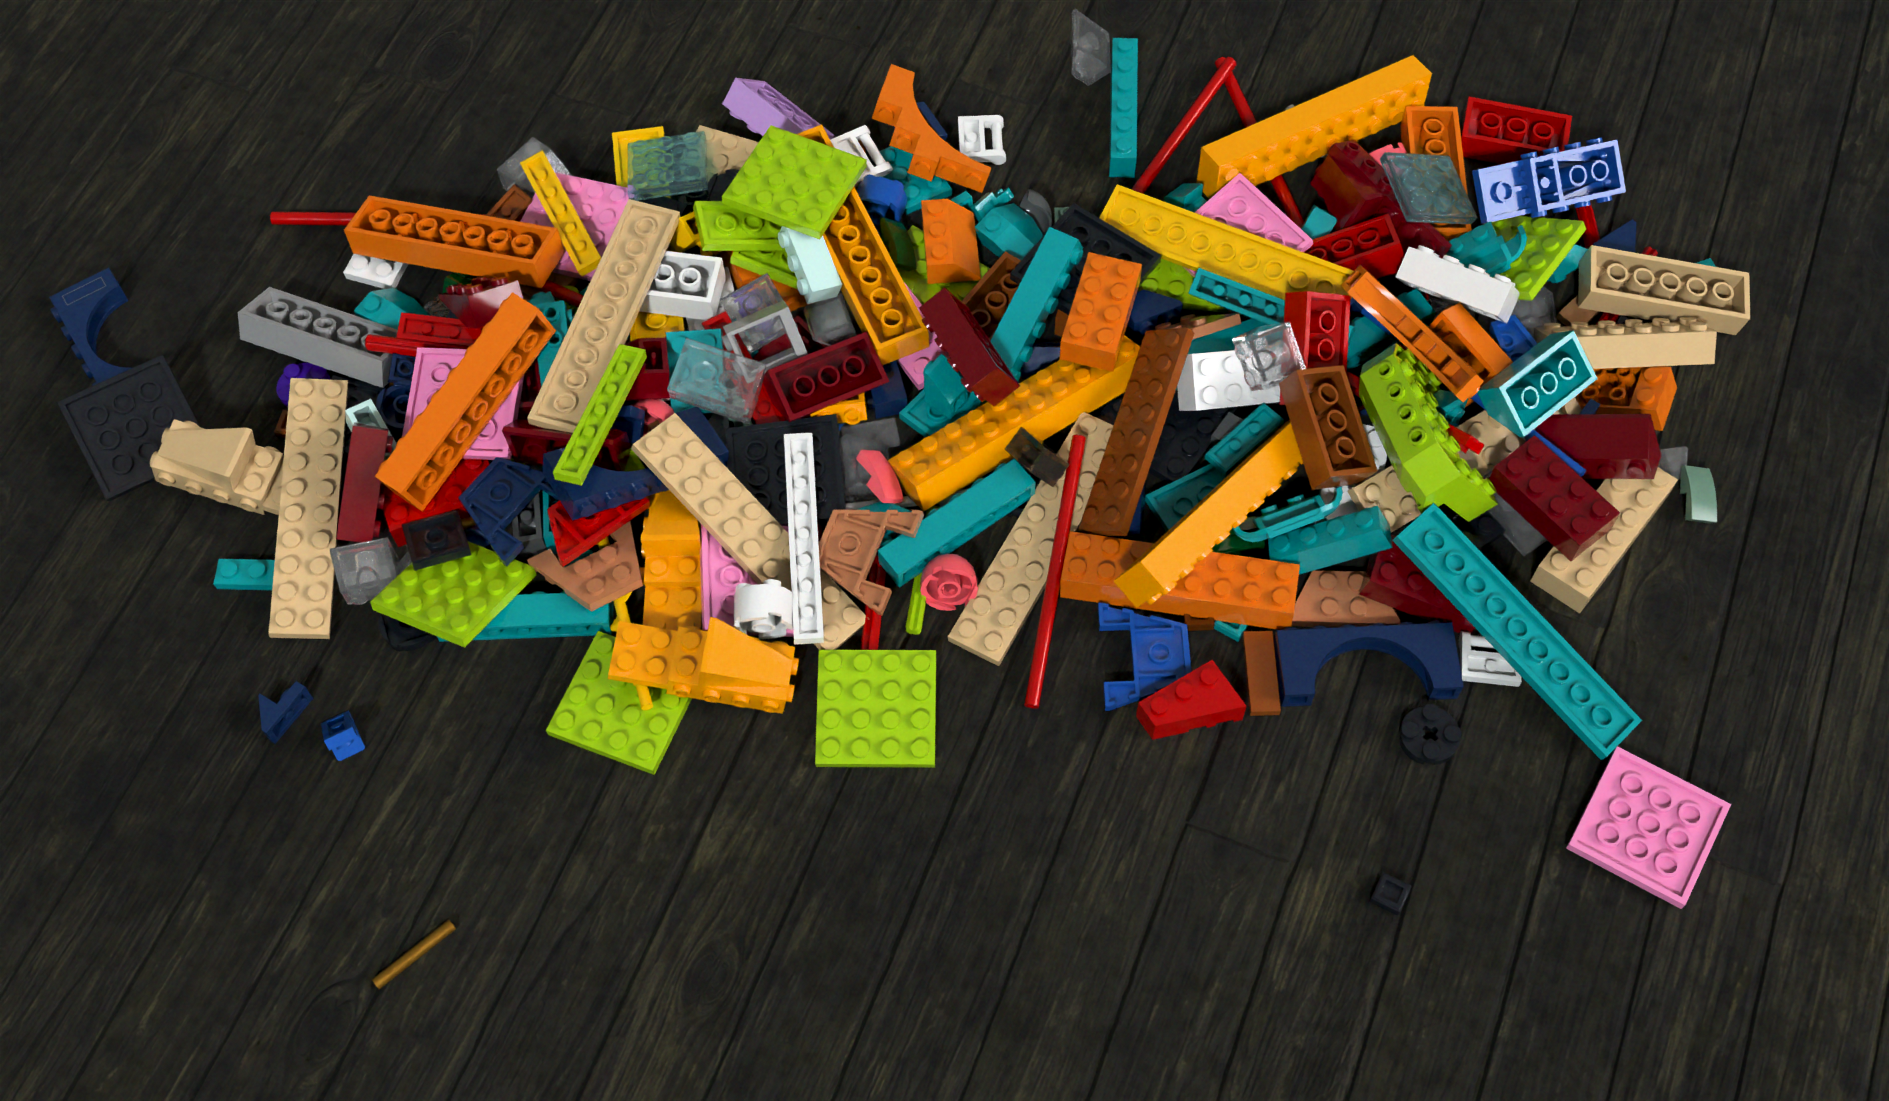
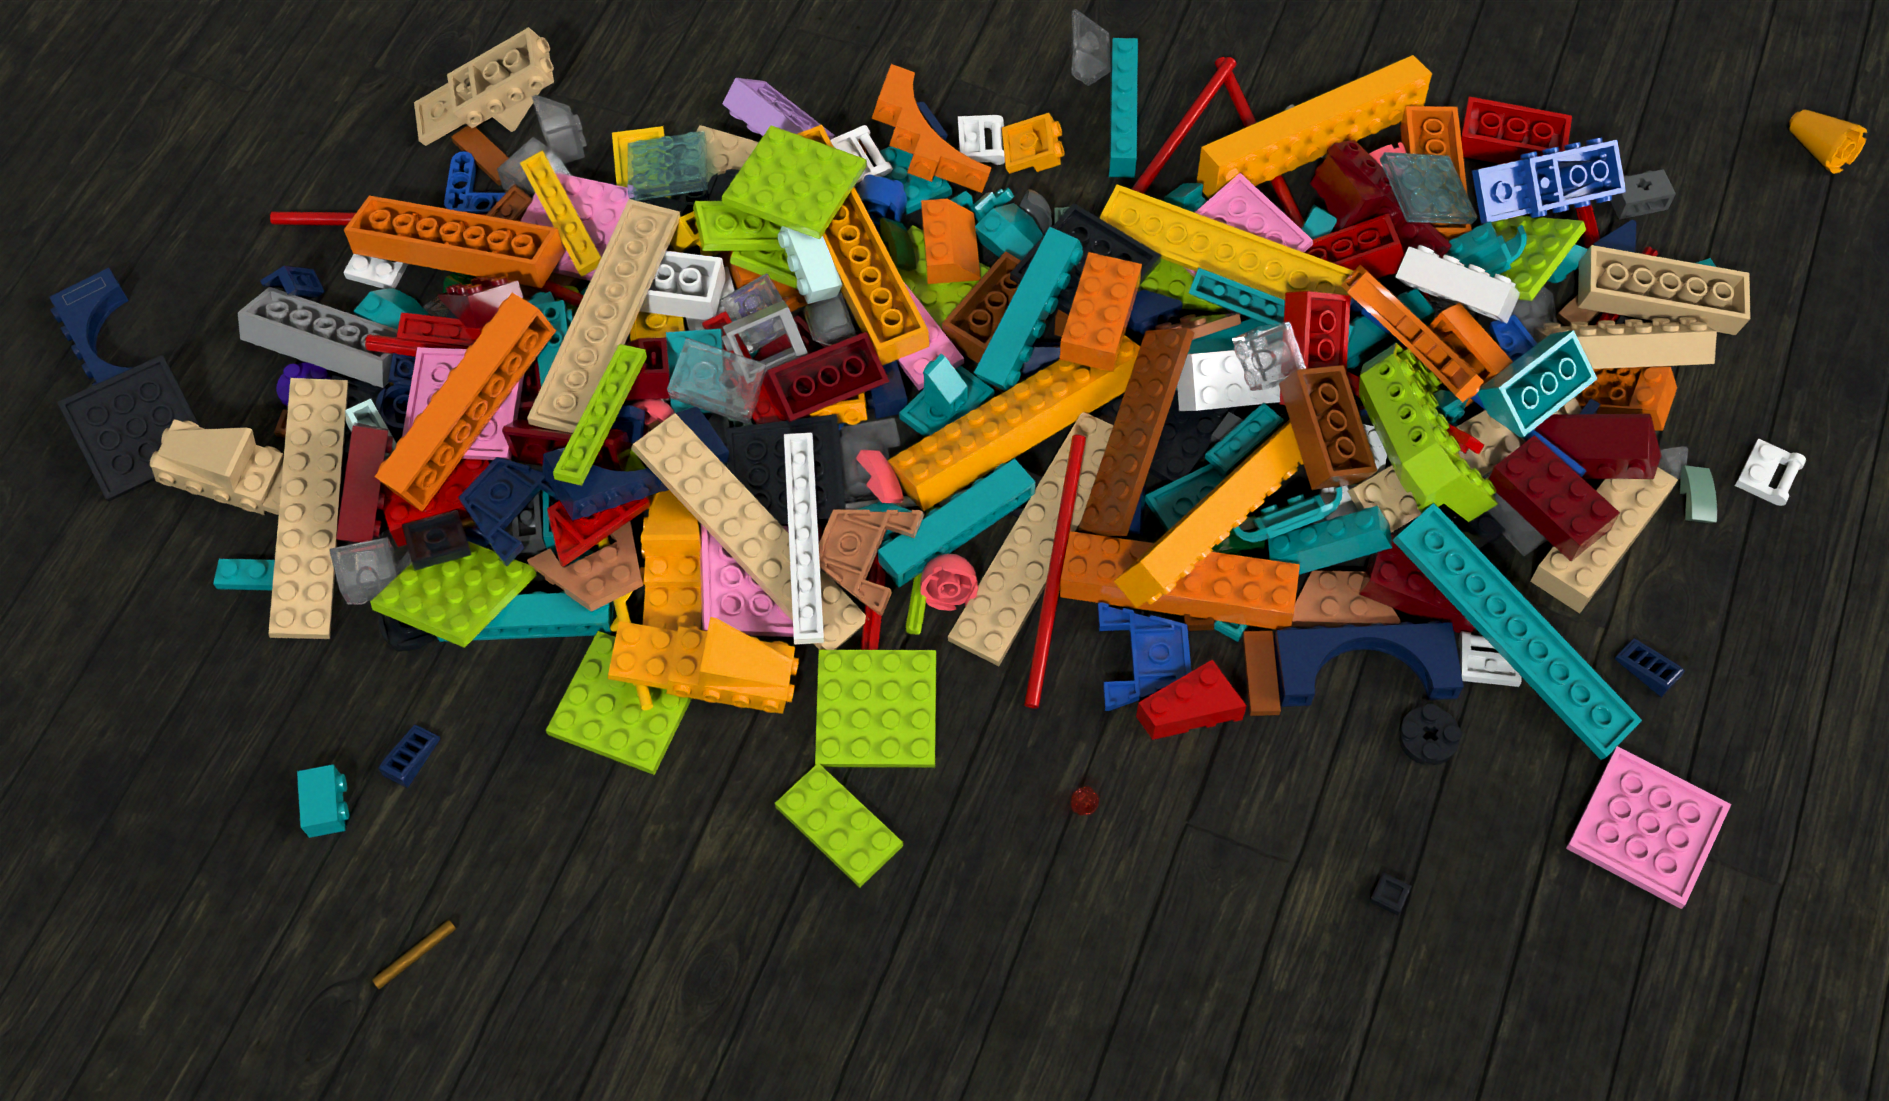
(280, 716): dark blue slope -> none
(295, 281): none -> dark blue panel
(322, 801): none -> teal brick
(342, 736): blue slope -> none
(407, 775): none -> dark blue slope
(468, 199): none -> blue beam
(485, 153): none -> dark orange tile
(487, 87): none -> tan wedge
(560, 129): none -> clear slope
(763, 609): white brick -> none
(839, 825): none -> lime plate
(968, 348): dark red brick -> none
(1032, 144): none -> light orange plate
(1037, 457): clear smoke brick -> none
(1084, 801): none -> clear red plate
(1644, 194): none -> dark grey brick
(1663, 665): none -> dark blue slope
(1761, 468): none -> white plate
(1828, 138): none -> light orange cone

